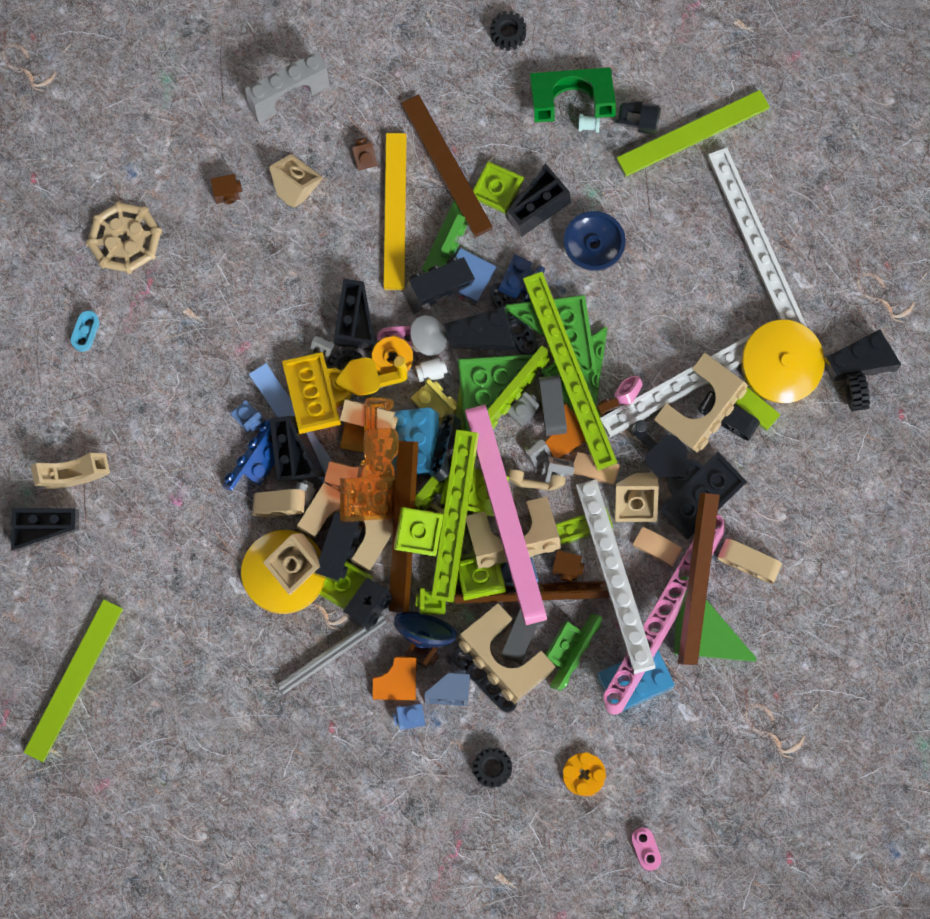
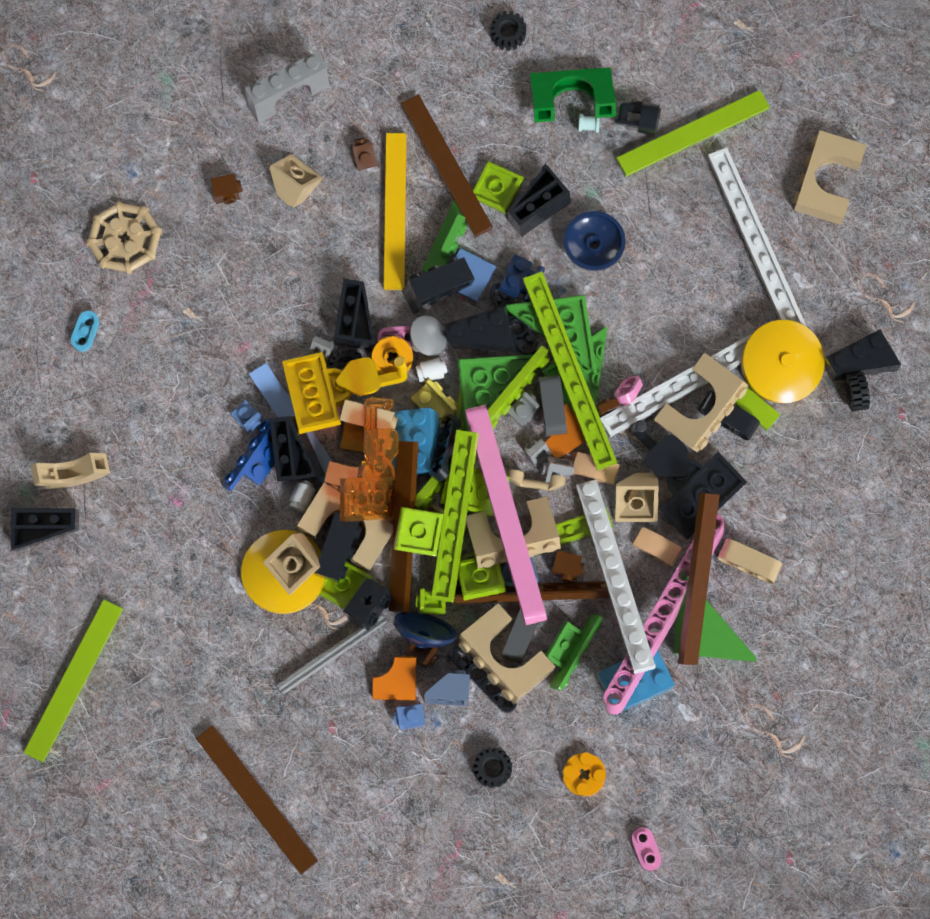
(257, 800): none -> reddish brown tile
(278, 503): tan beam -> none
(811, 198): none -> tan arch

